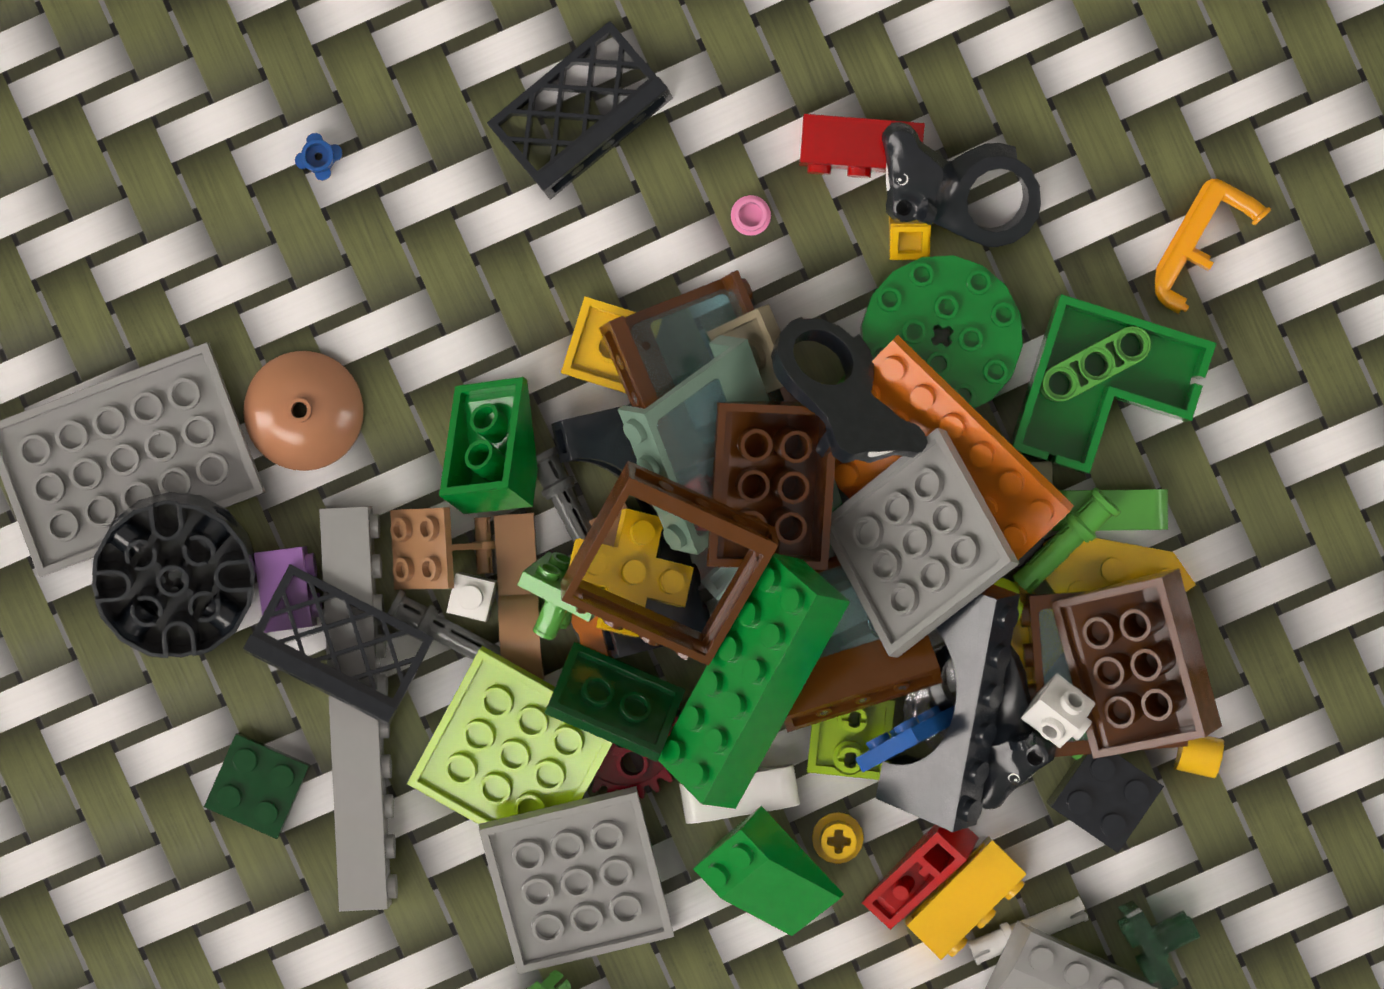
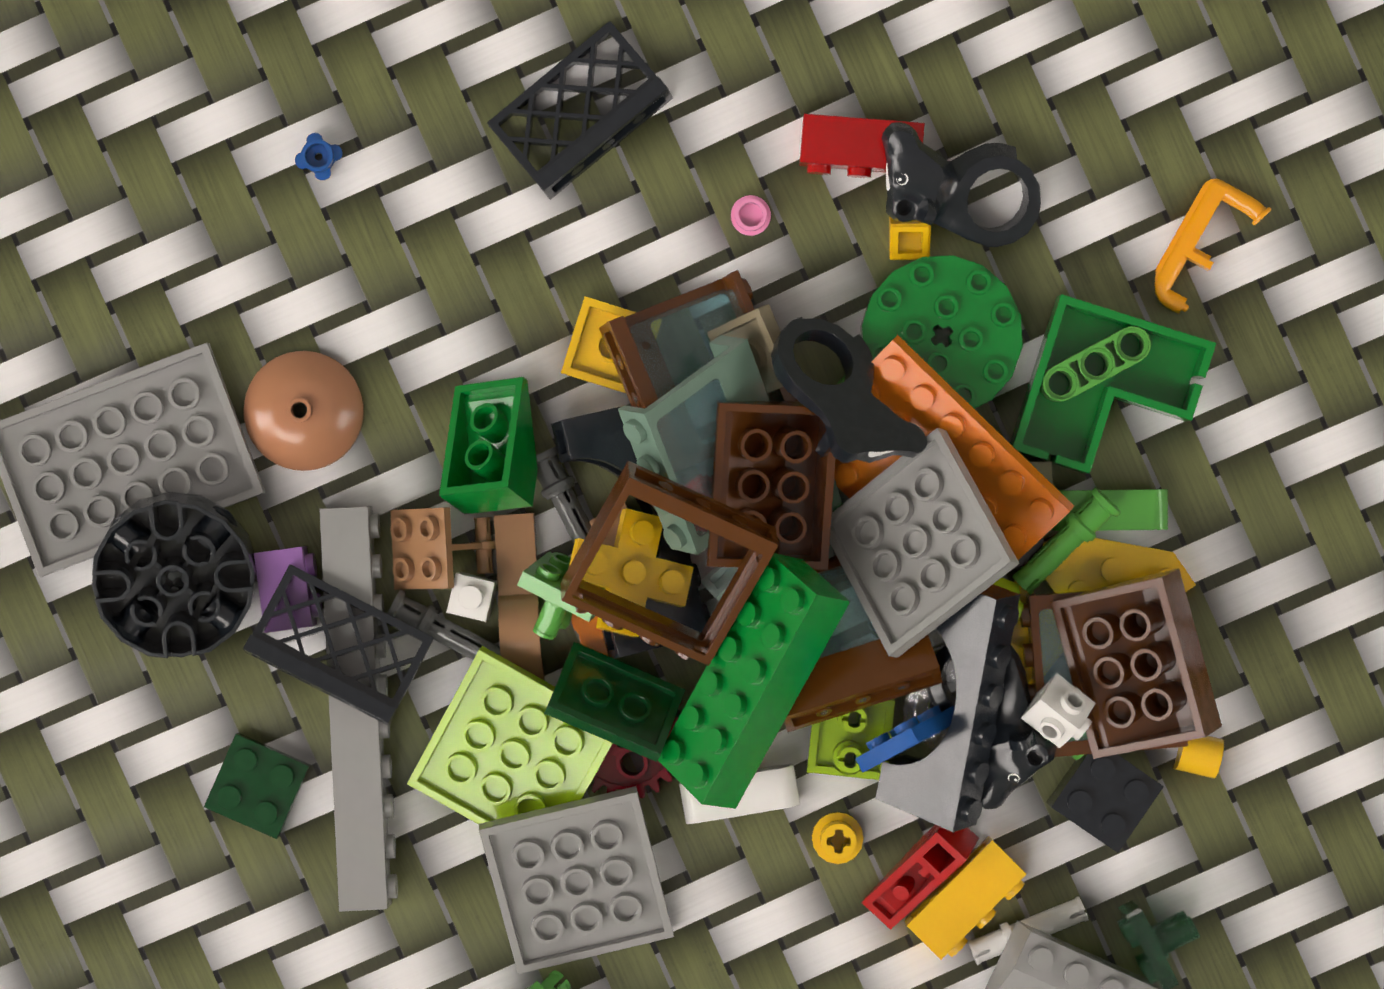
(767, 874): green slope -> none

